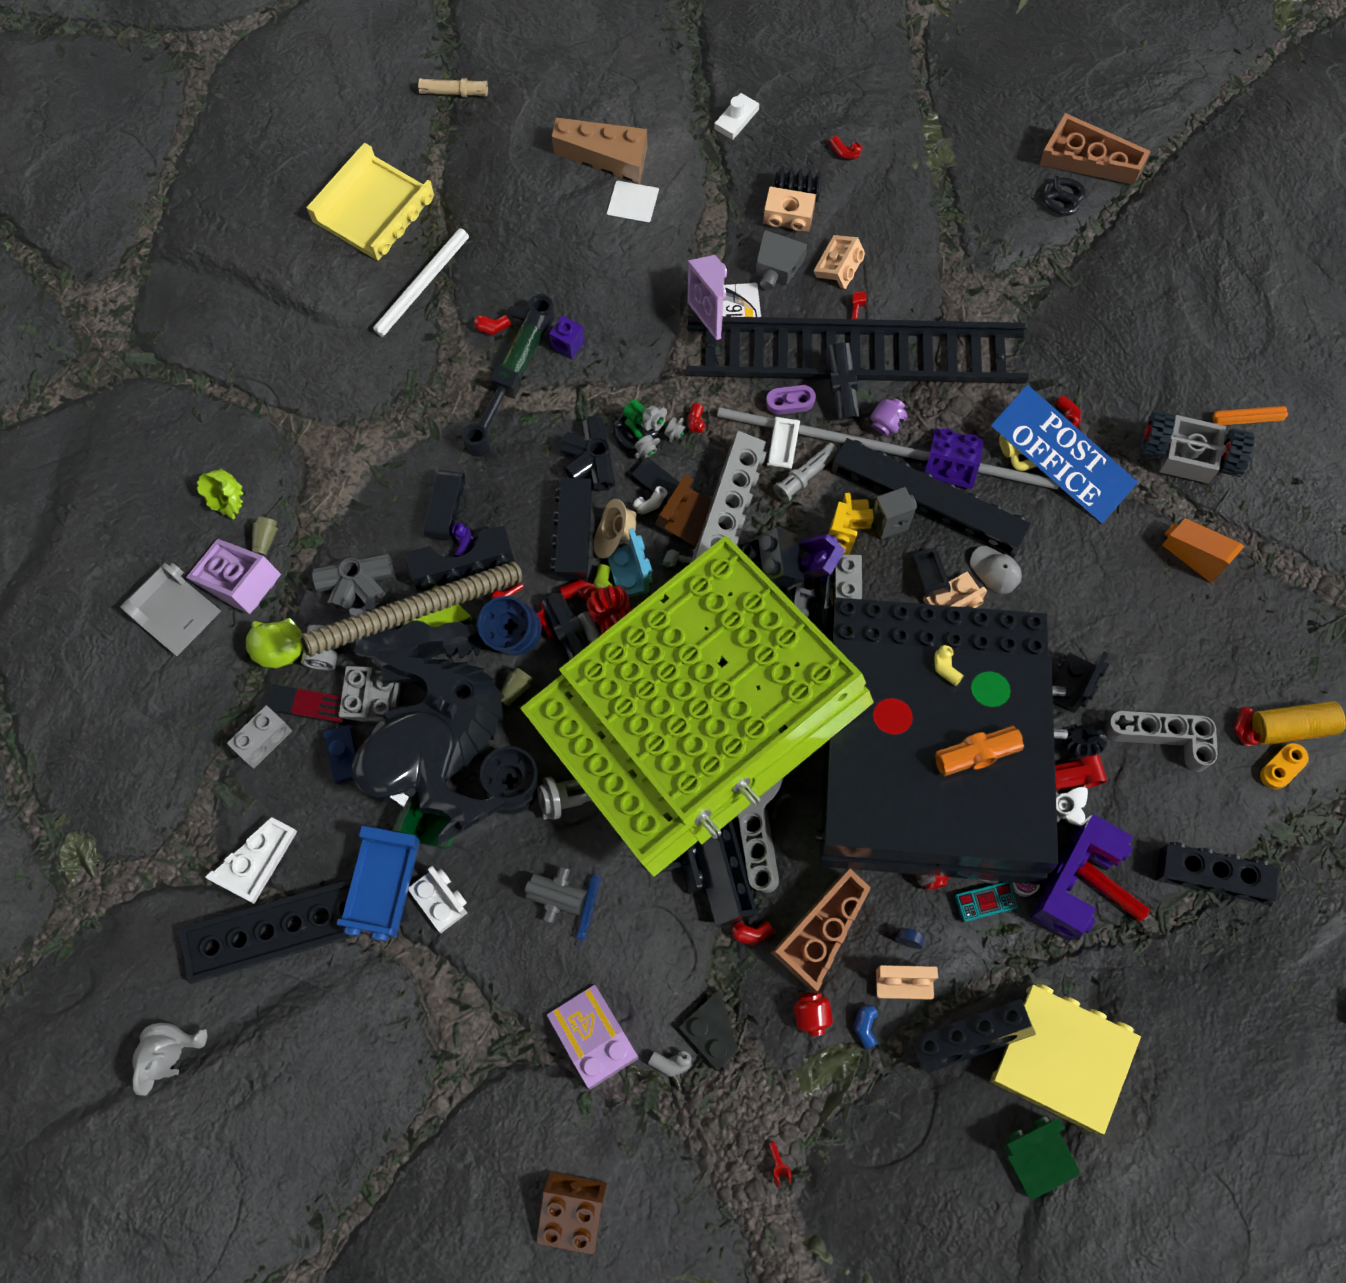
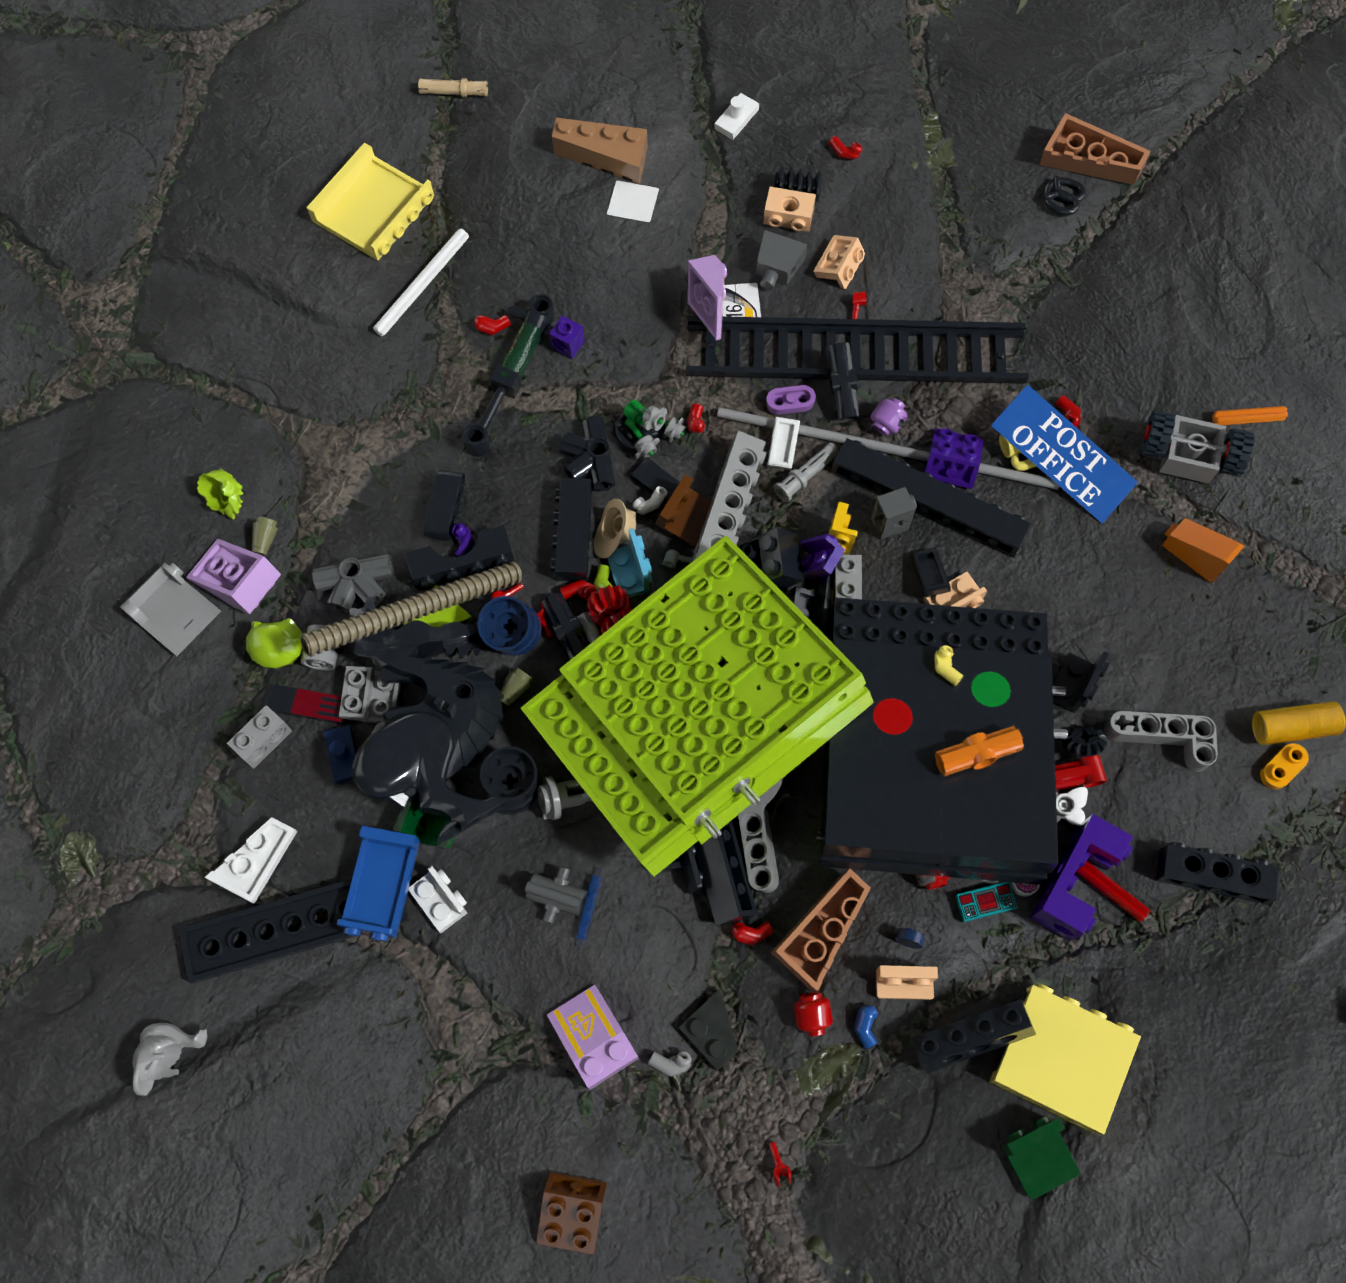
(861, 515): yellow panel -> none
(989, 567): light grey cap -> none
(1244, 730): red arm -> none

